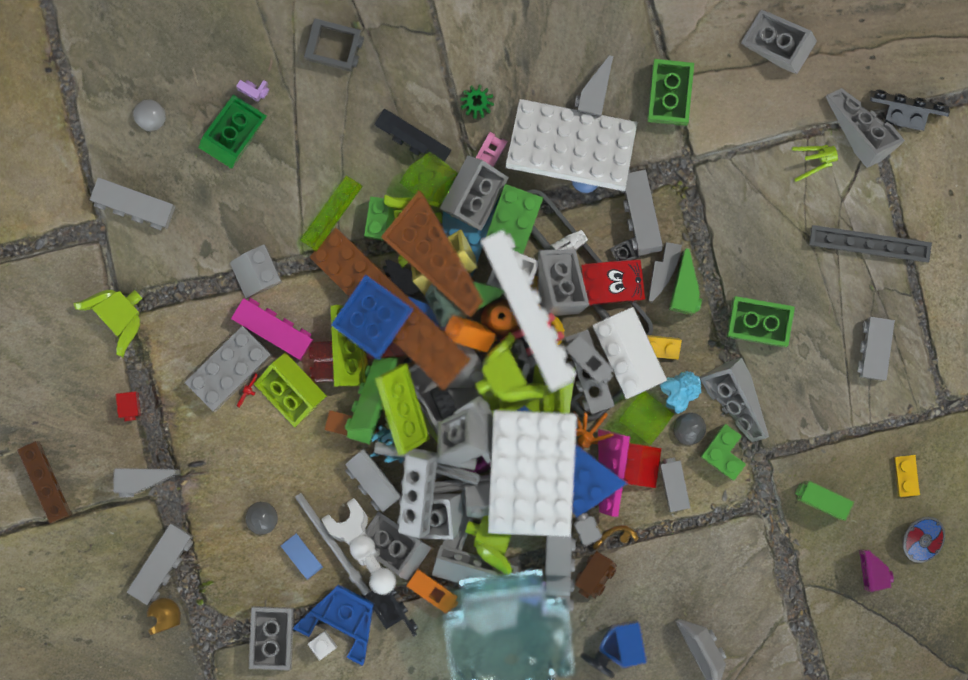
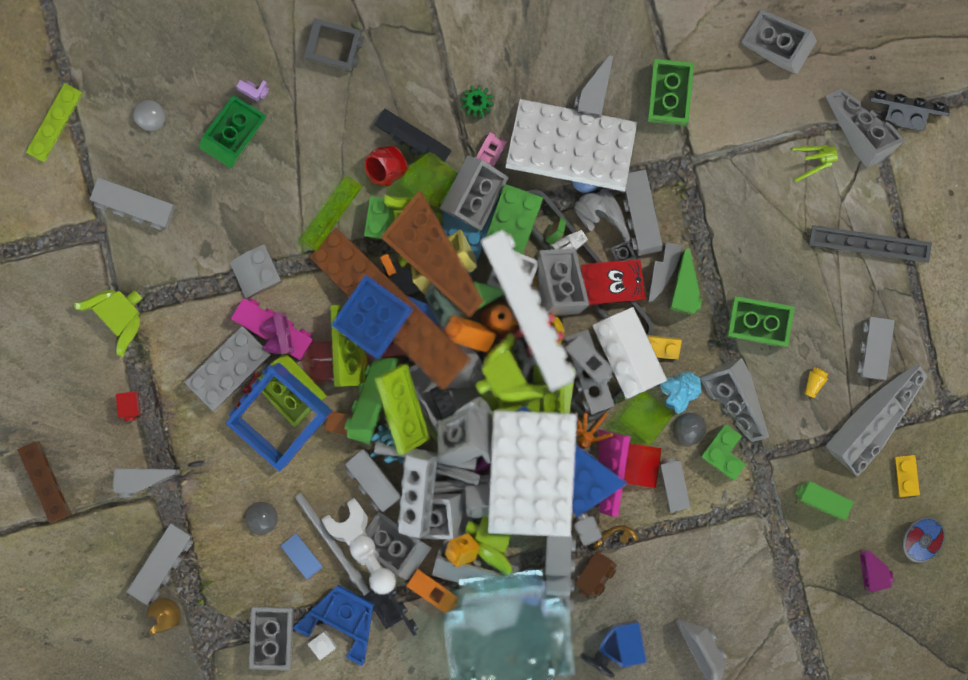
(54, 122): none -> lime plate
(257, 441): none -> blue window
(283, 342): none -> magenta tile
(385, 165): none -> red piece
(388, 265): none -> orange tile
(462, 550): none -> light orange brick
(555, 231): none -> bright green tile
(602, 205): none -> light grey hair
(815, 382): none -> yellow cone
(875, 421): none -> light grey wedge

